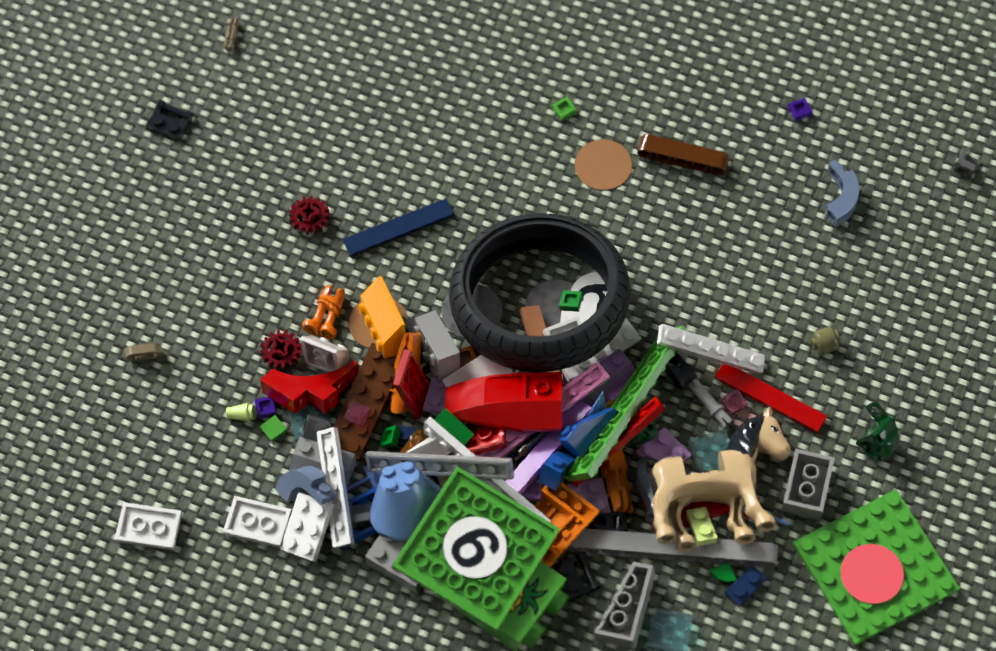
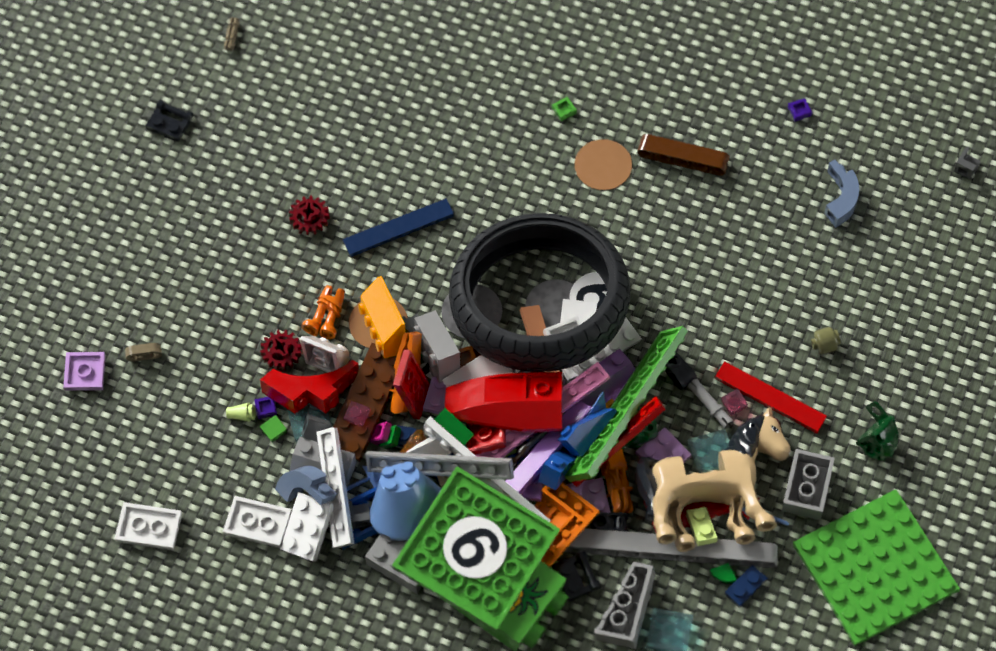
(84, 371): none -> lavender plate
(381, 433): none -> dark pink tile
(570, 301): green tile -> none
(710, 349): white plate -> none
(872, 573): coral sticker -> none

